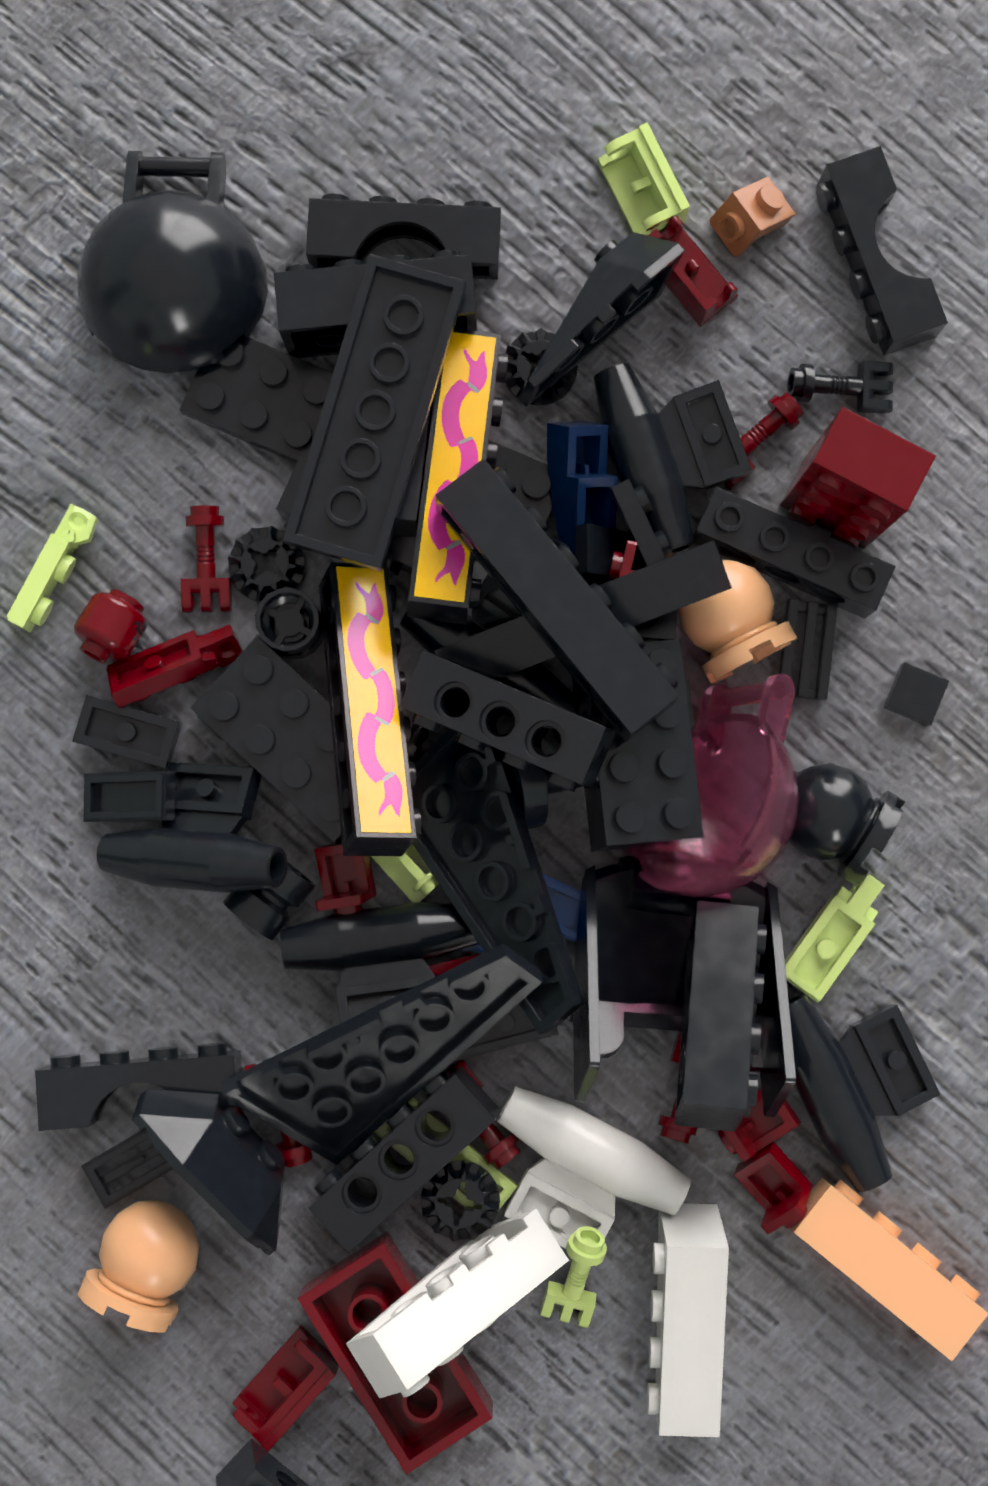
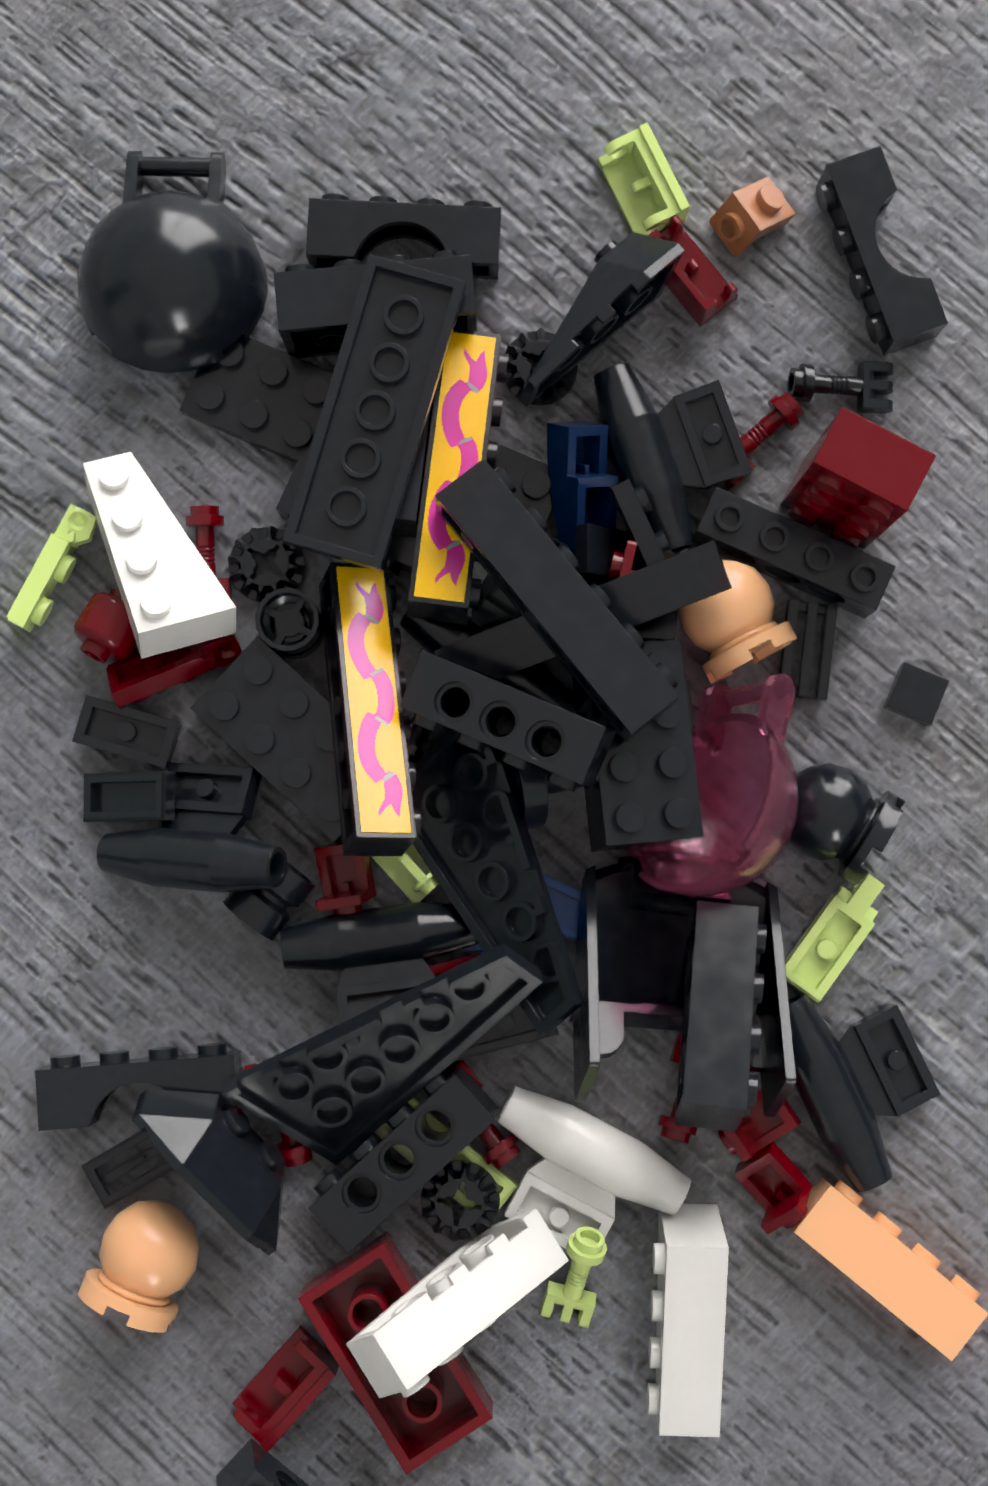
(158, 570): none -> white wedge

